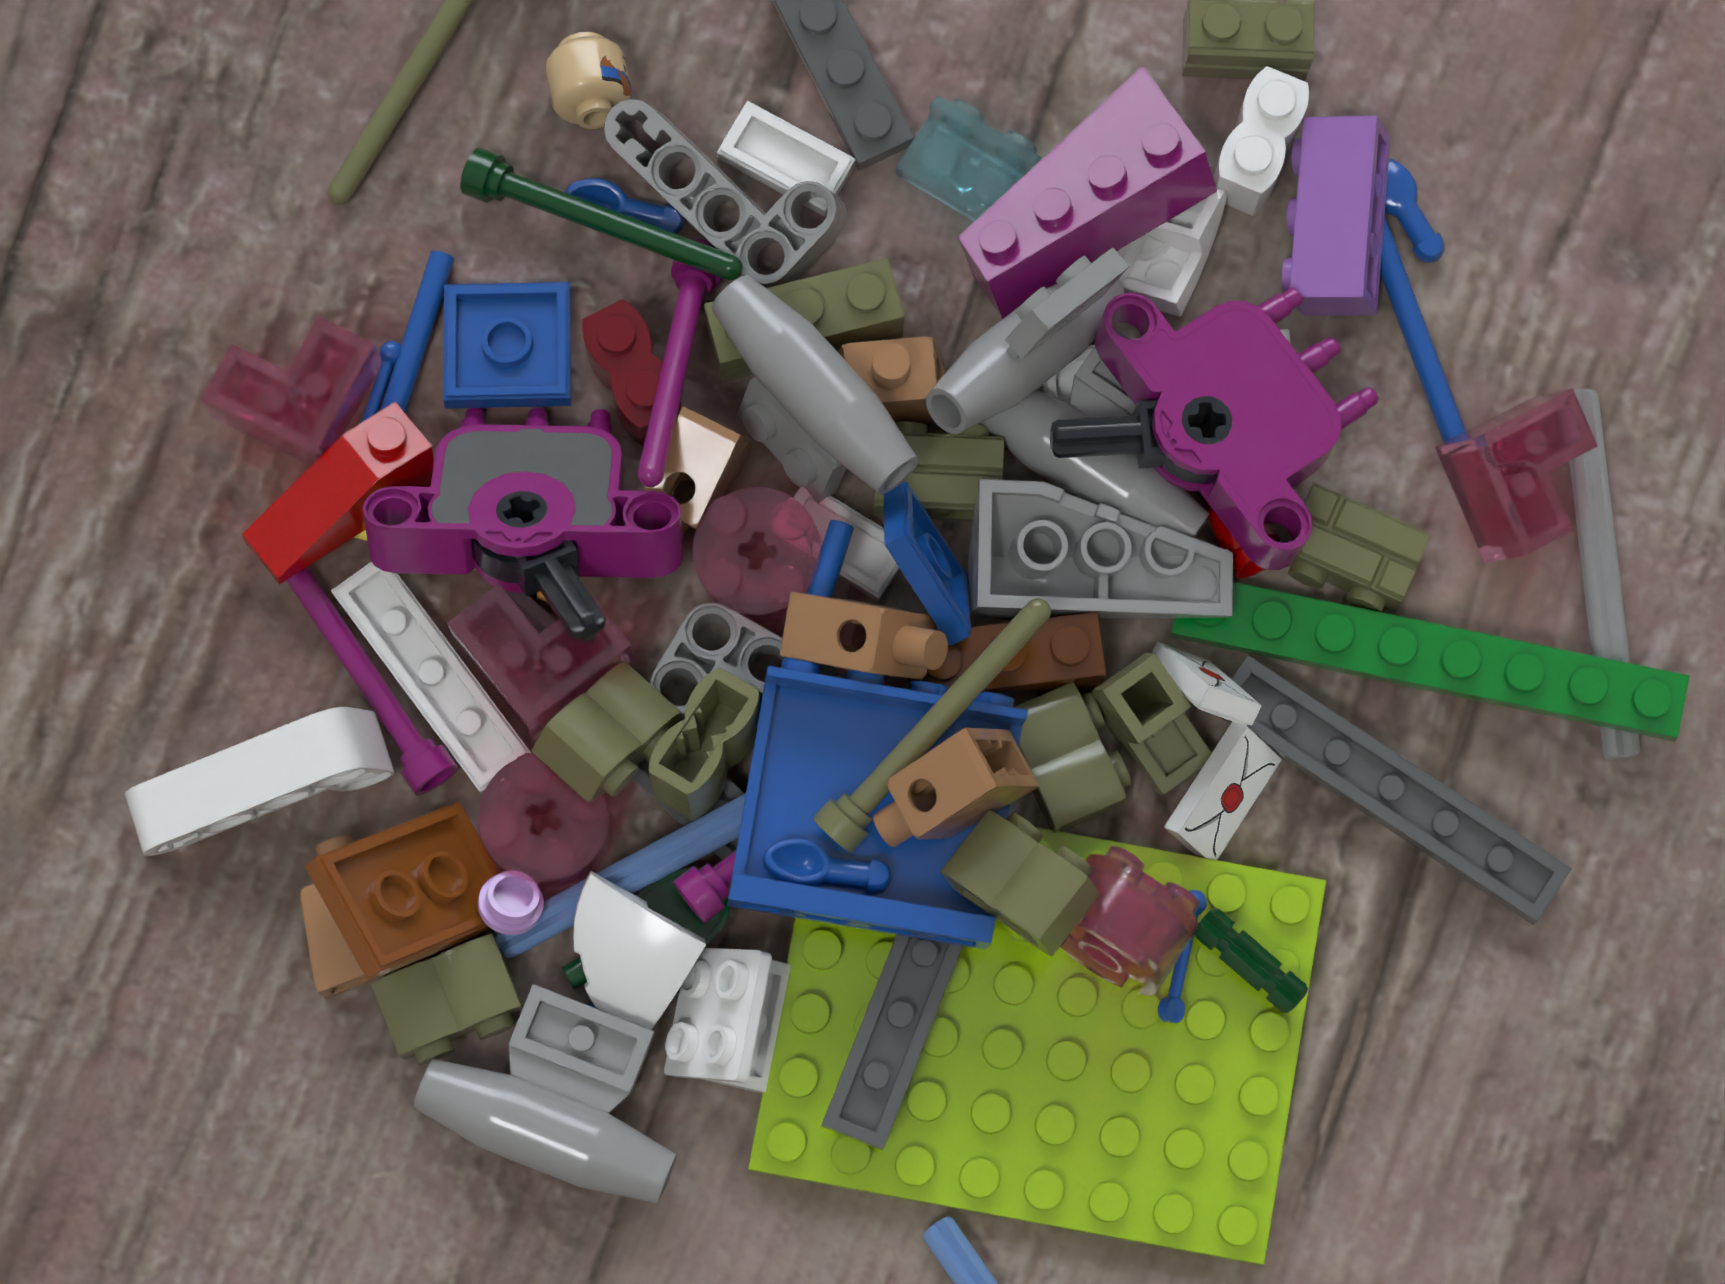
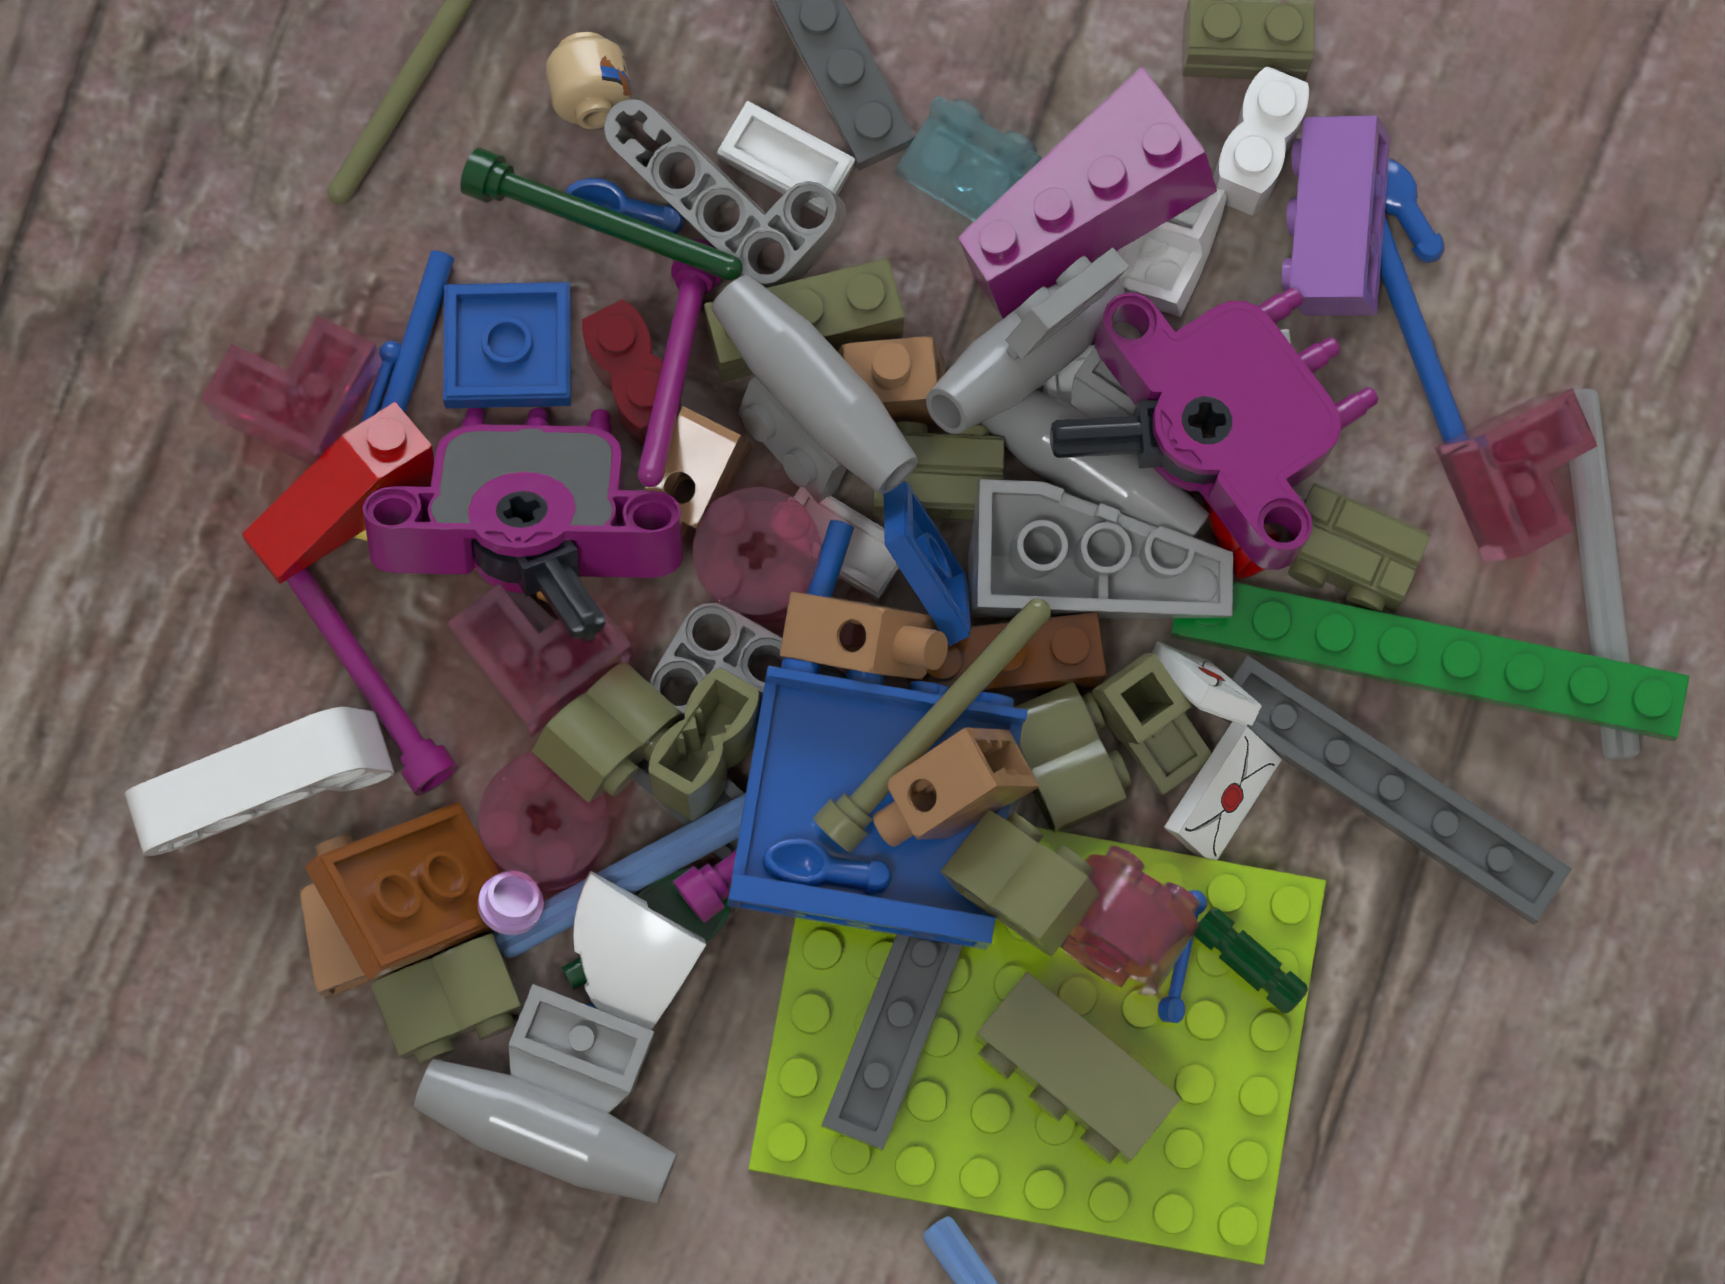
(430, 673): white tile -> none
(728, 1018): white bracket -> none
(1075, 1070): none -> olive brick

